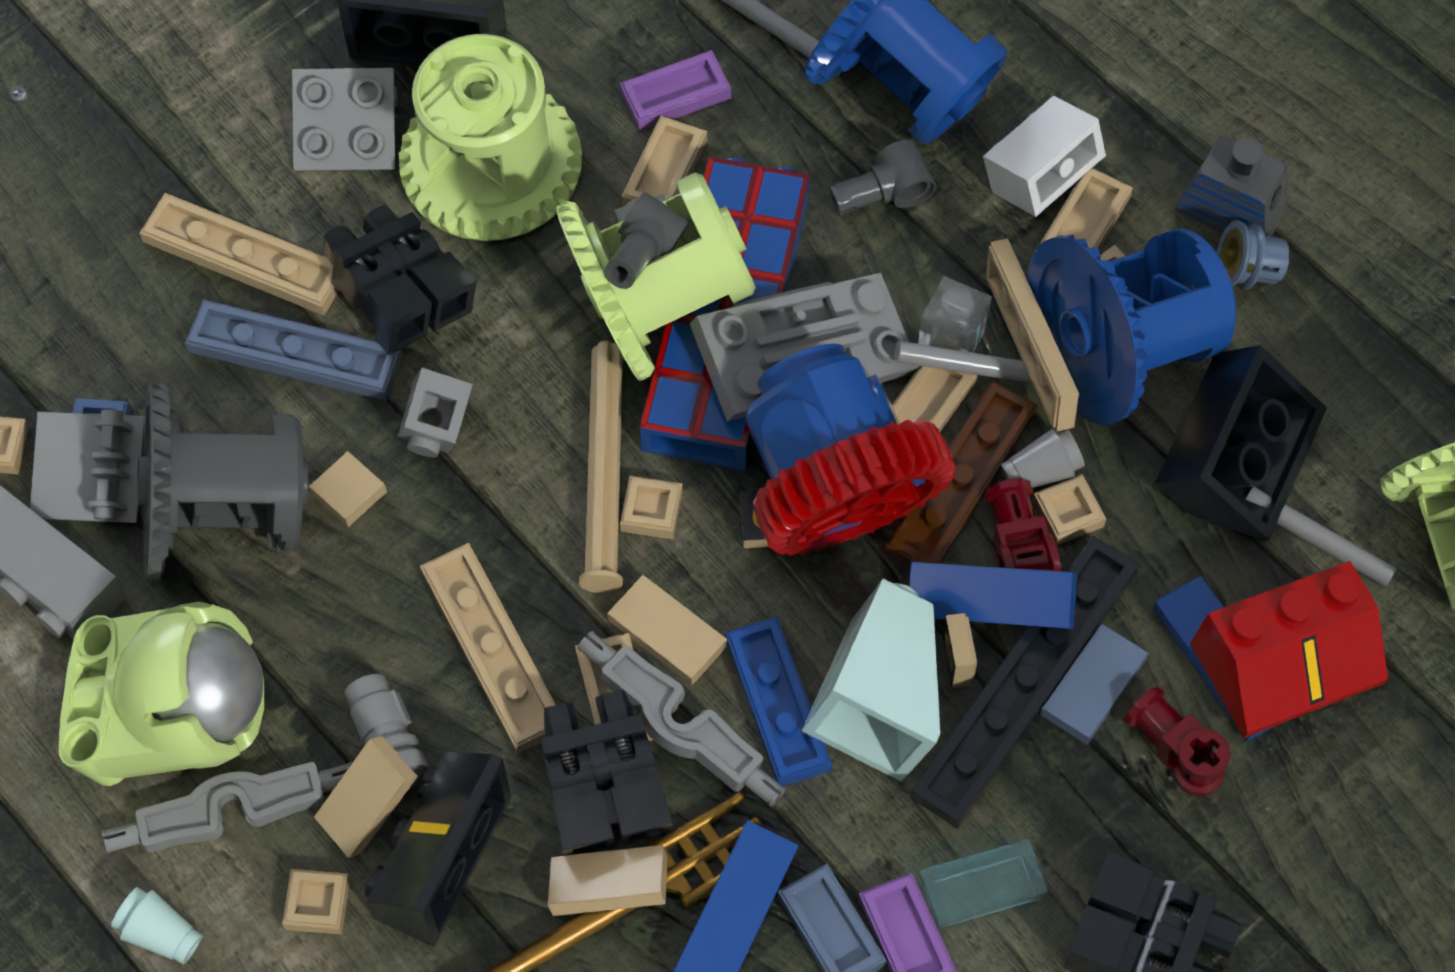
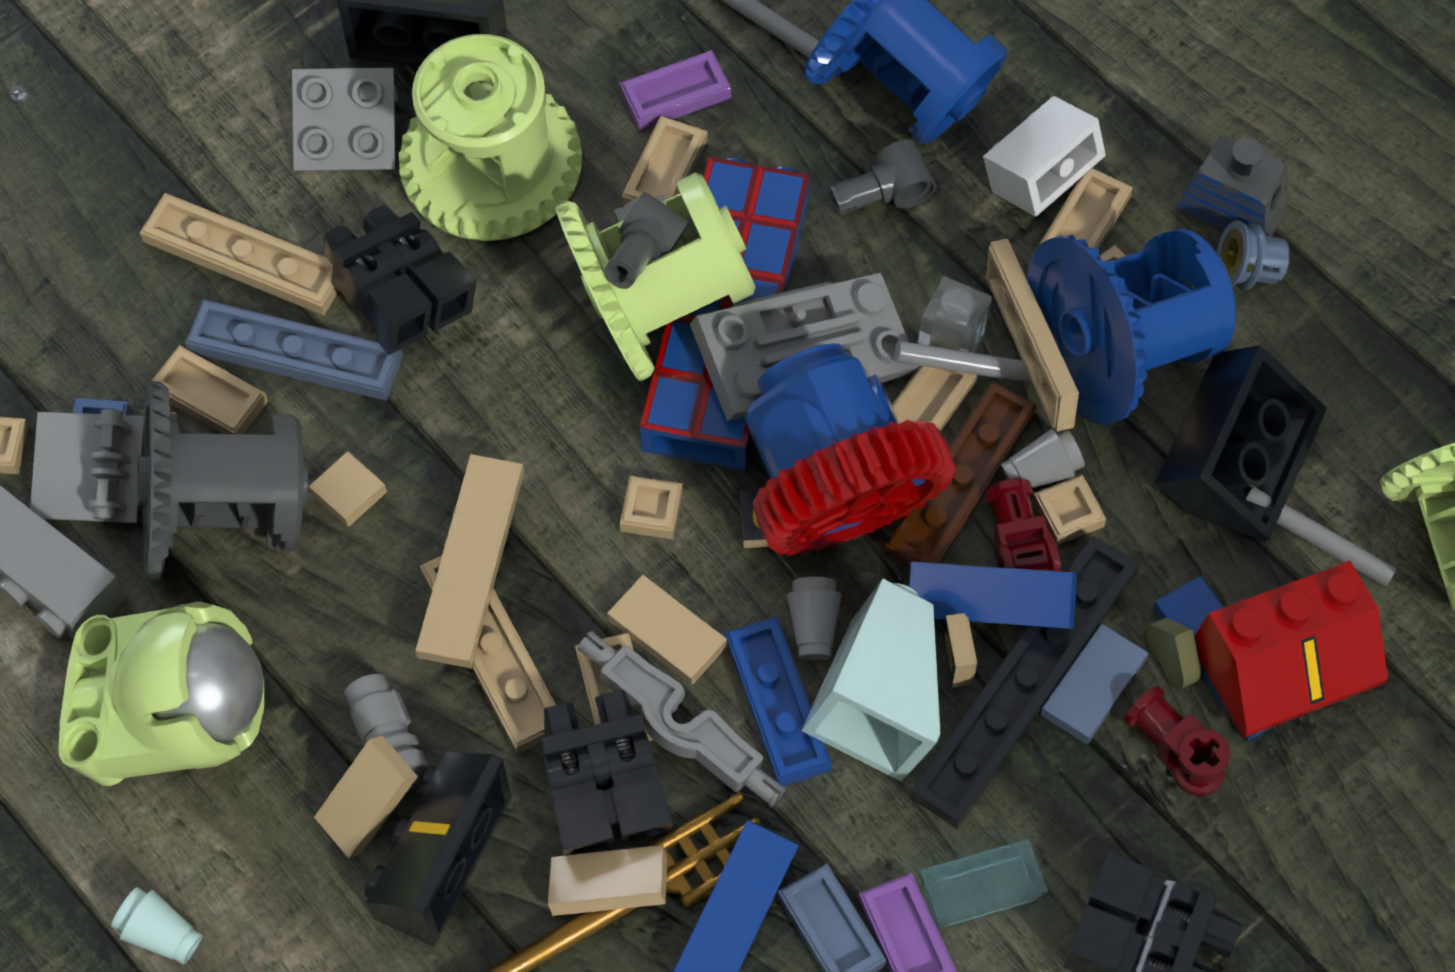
(200, 813): light grey piece -> none
(210, 392): none -> tan tile
(316, 901): tan tile -> none
(444, 398): light grey brick -> none
(470, 561): none -> tan tile
(603, 471): tan axle -> none
(814, 616): none -> light grey cone
(1175, 651): none -> olive tile

